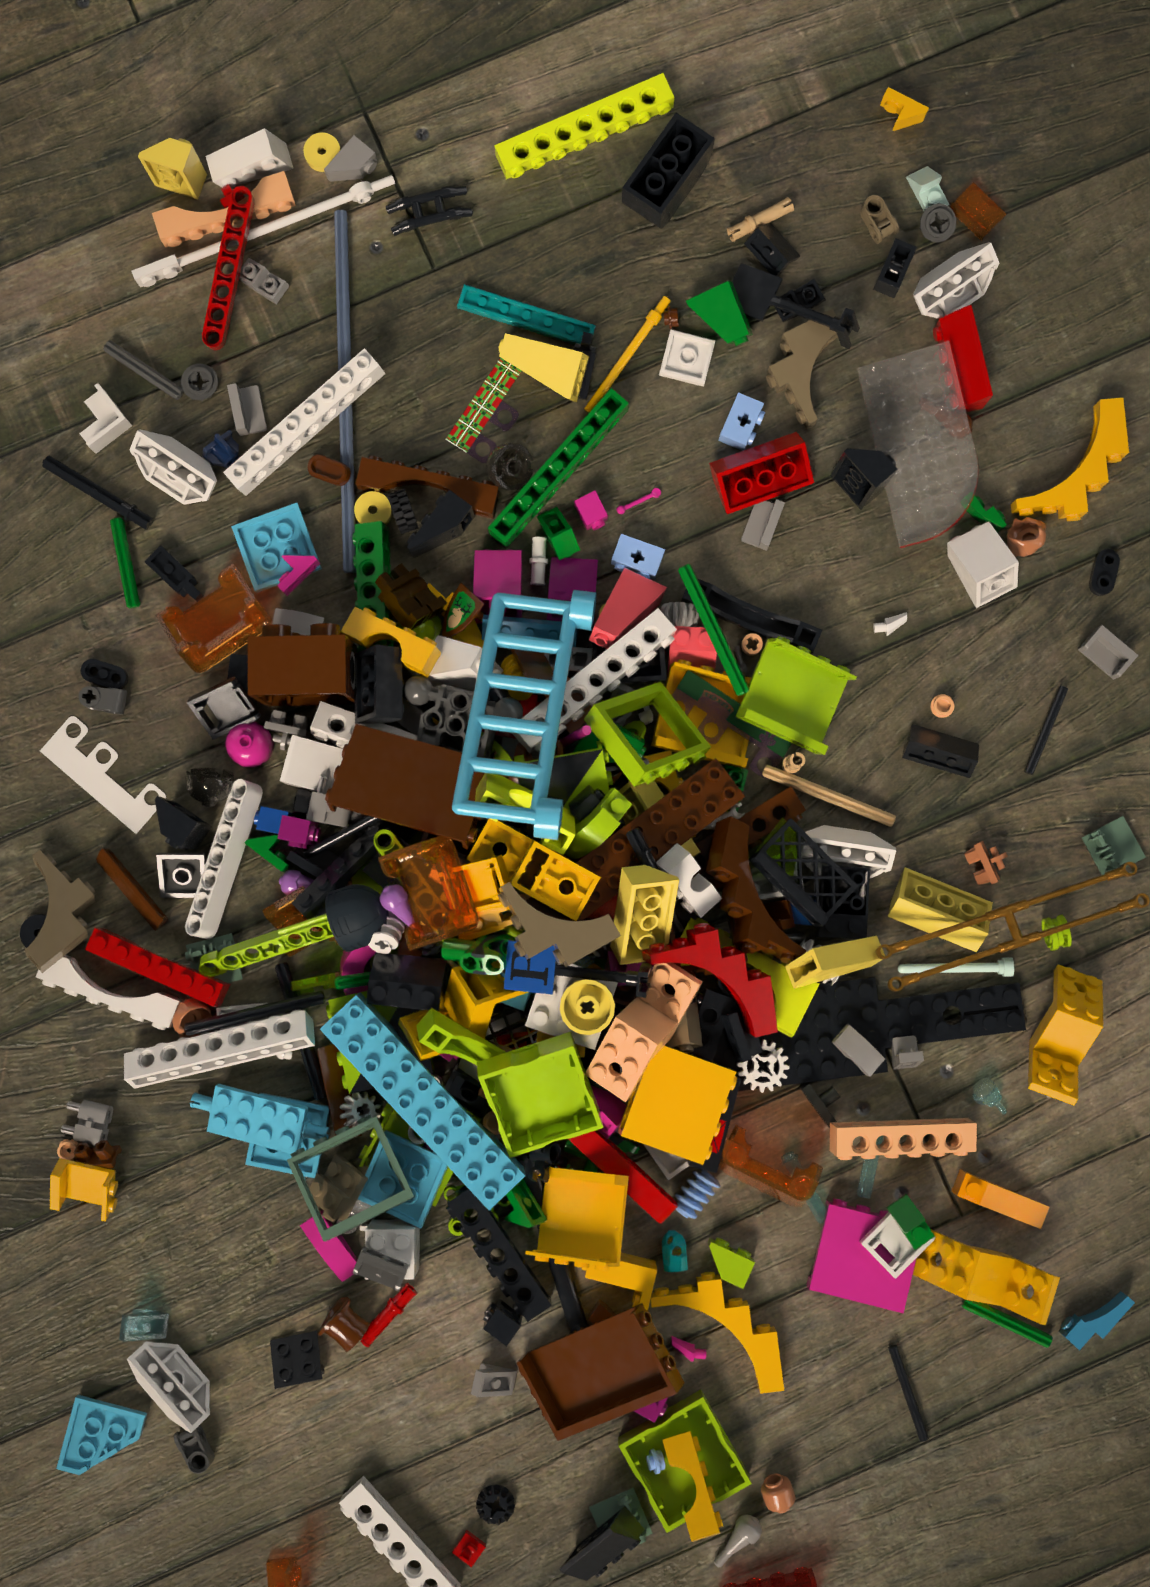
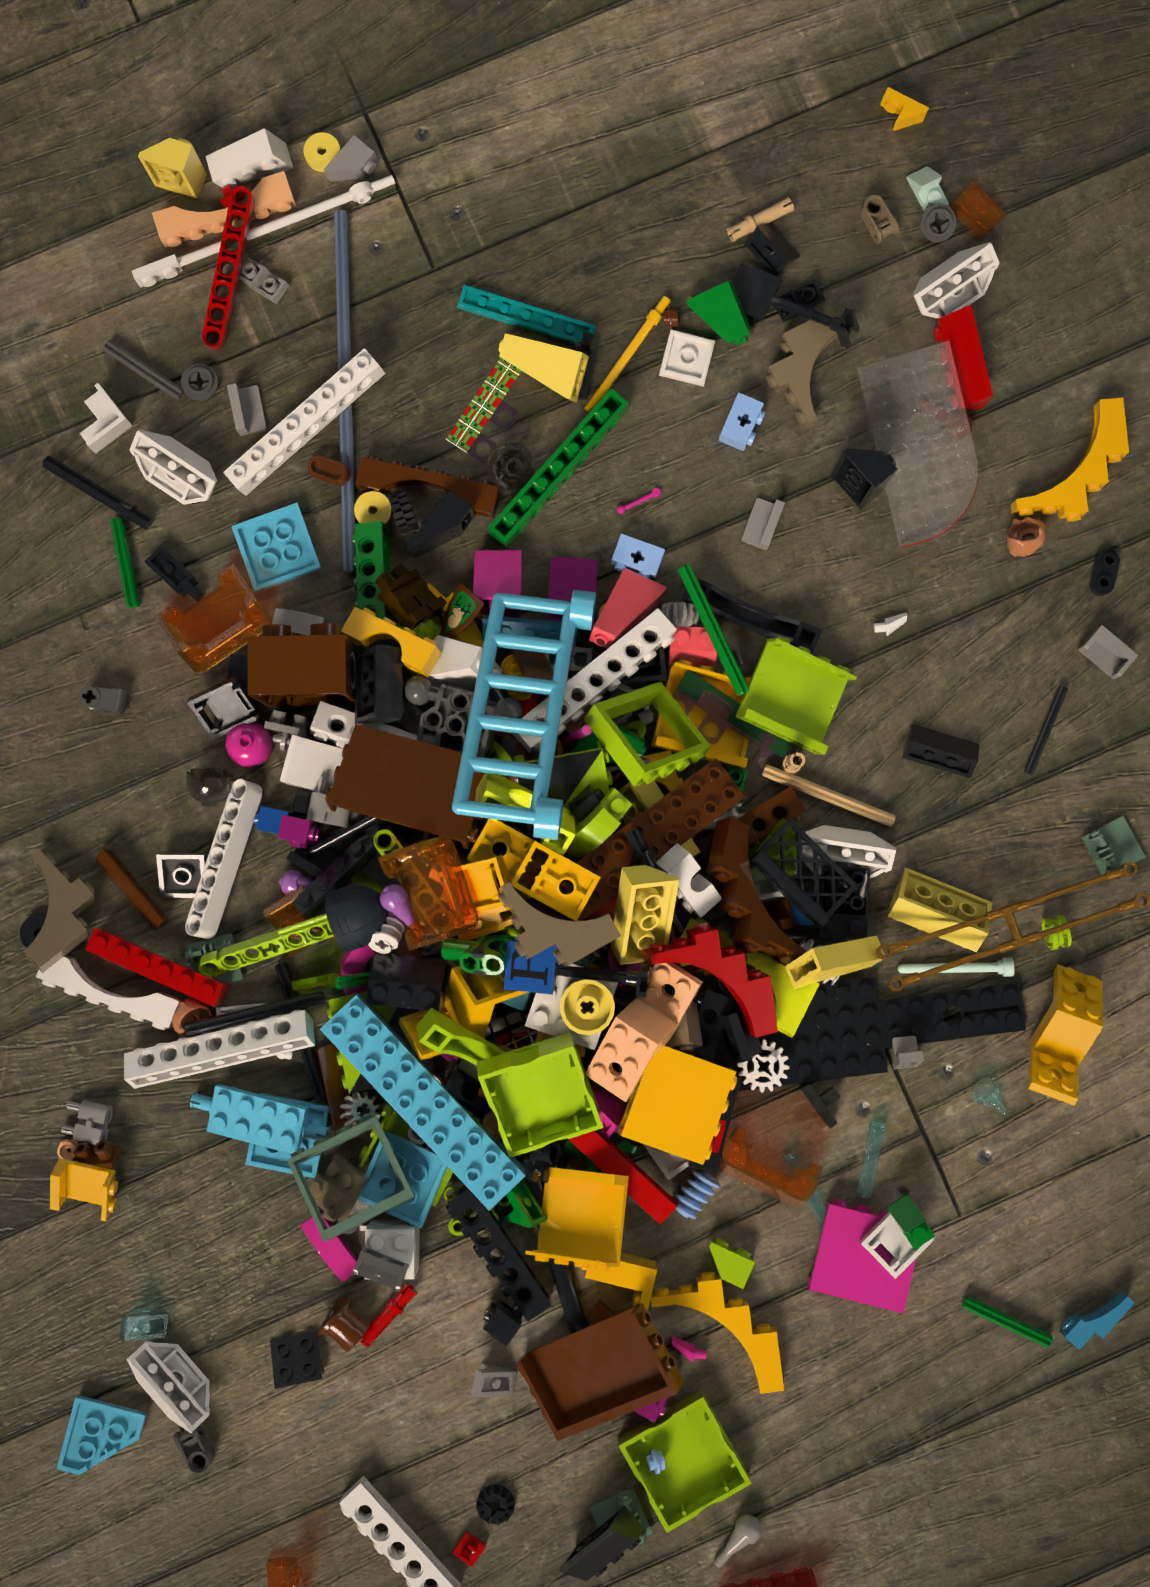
(92, 777): white piece -> none
(105, 674): black plate -> none
(180, 825): black slope -> none
(222, 450): dark blue piece -> none
(264, 847): green slope -> none
(302, 568): dark pink slope -> none
(421, 220): black piece -> none
(538, 561): white pin -> none
(558, 533): green slope -> none
(591, 511): dark pink brick -> none
(654, 88): neon yellow brick -> none
(668, 171): black brick -> none
(674, 1252): teal rock -> none
(701, 1518): yellow arch -> none
(752, 636): light nougat bush -> none
(762, 472): red slope -> none
(778, 1493): nougat head -> none
(858, 1050): light grey slope -> none
(895, 268): black brick -> none
(908, 1393): black bar -> none
(942, 705): light nougat plate -> none
(962, 1142): light nougat brick -> none
(983, 563): white slope -> none
(987, 1277): yellow bracket -> none
(989, 873): nougat hips -> none
(992, 515): green slope -> none
(999, 1199): light orange slope -> none

